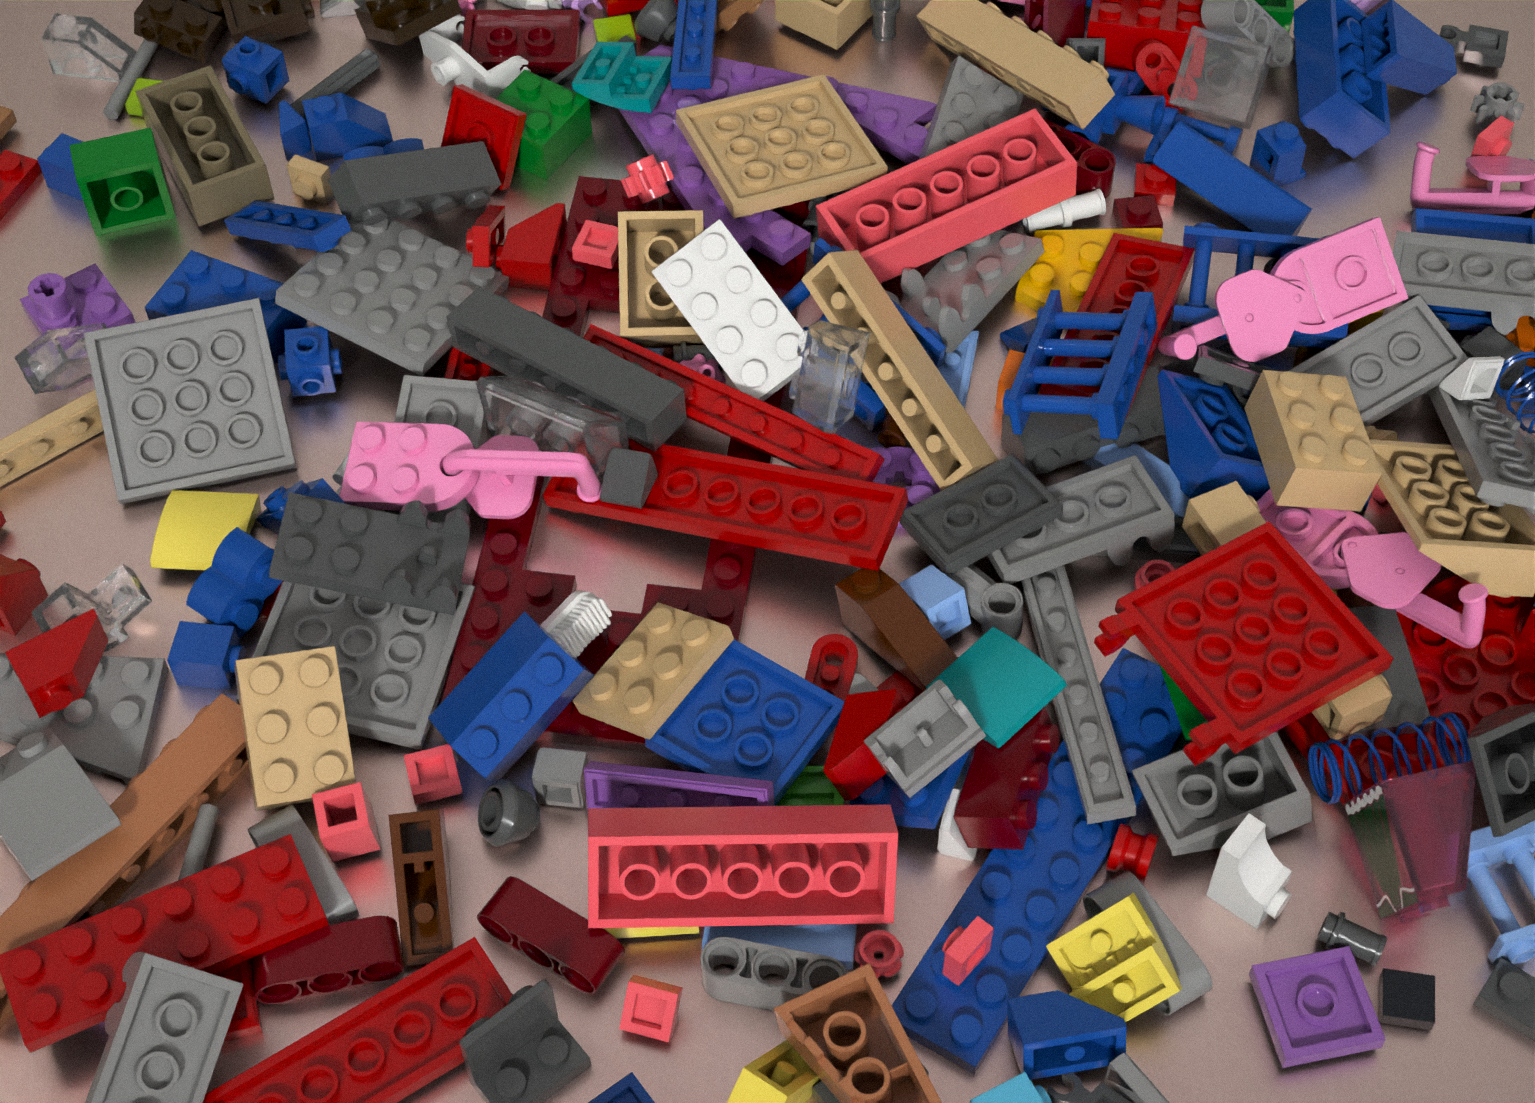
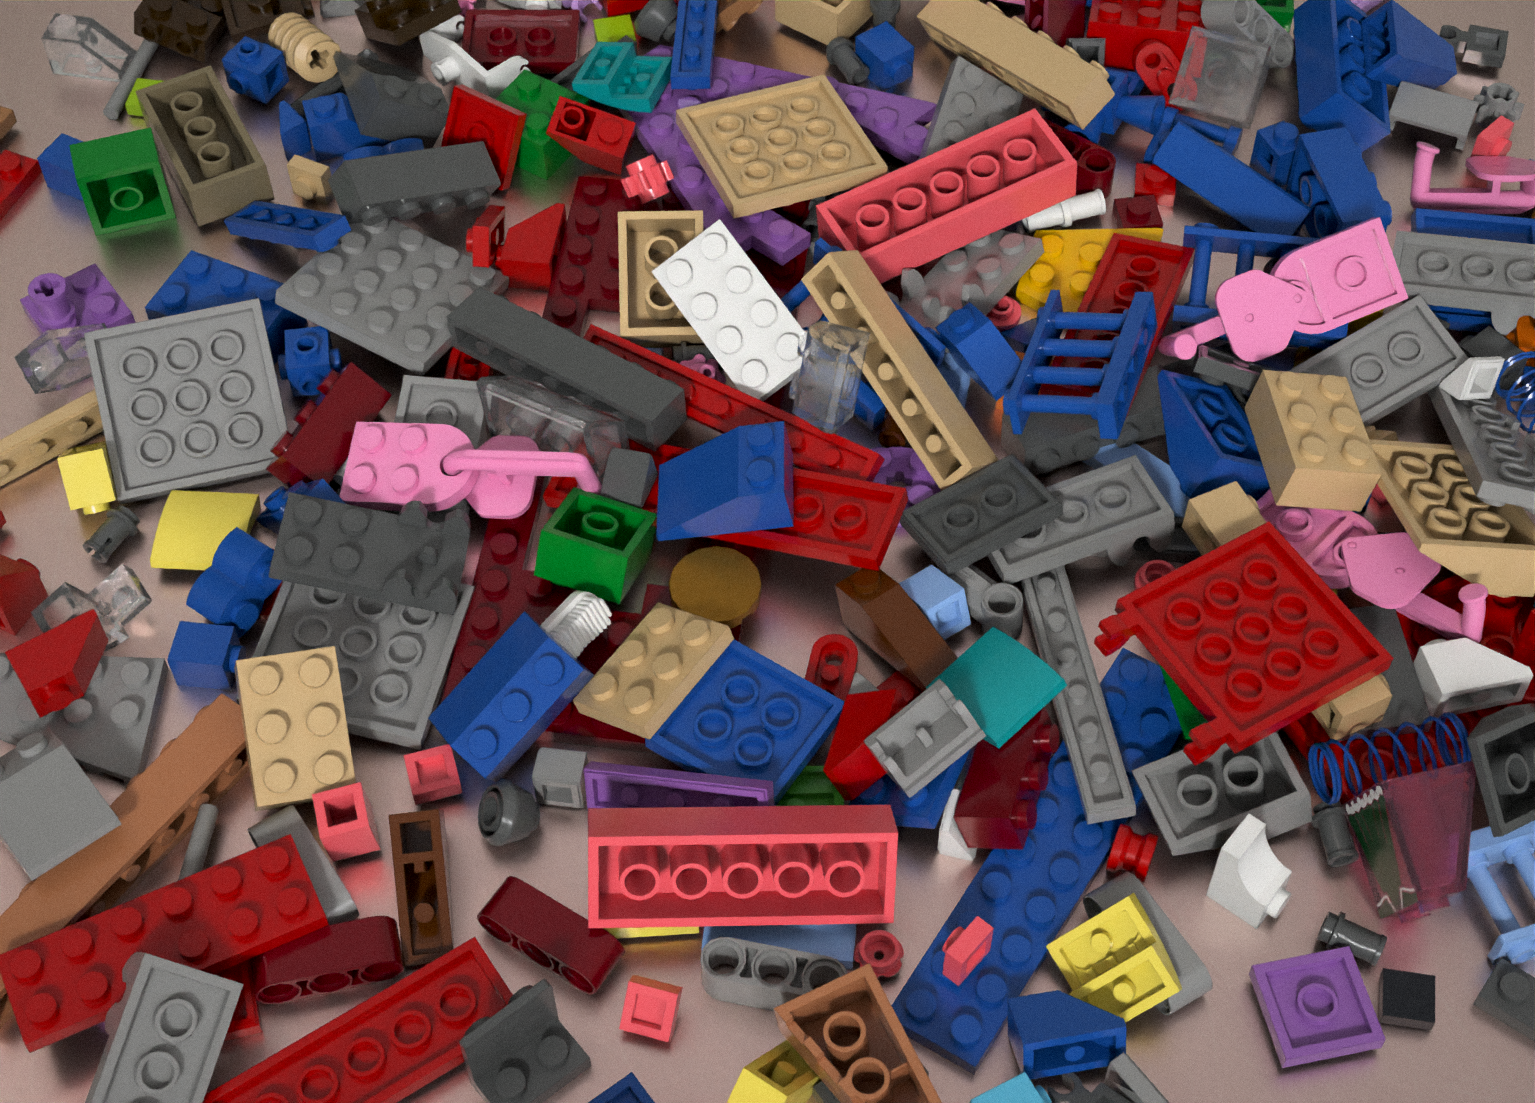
(88, 477): none -> light yellow slope
(112, 533): none -> dark grey pin
(304, 47): none -> tan piece
(327, 427): none -> dark red brick
(392, 100): none -> dark grey slope
(592, 134): none -> red slope
(595, 545): none -> green brick
(597, 244): coral plate -> none
(716, 585): none -> pearl gold tile
(728, 485): none -> blue slope
(842, 54): none -> dark grey pin
(886, 55): none -> blue brick
(980, 350): none -> blue slope
(1005, 314): none -> coral plate
(1334, 183): none -> blue brick
(1335, 834): none -> dark grey pin
(1433, 111): none -> light grey hinge
(1468, 676): none -> white slope

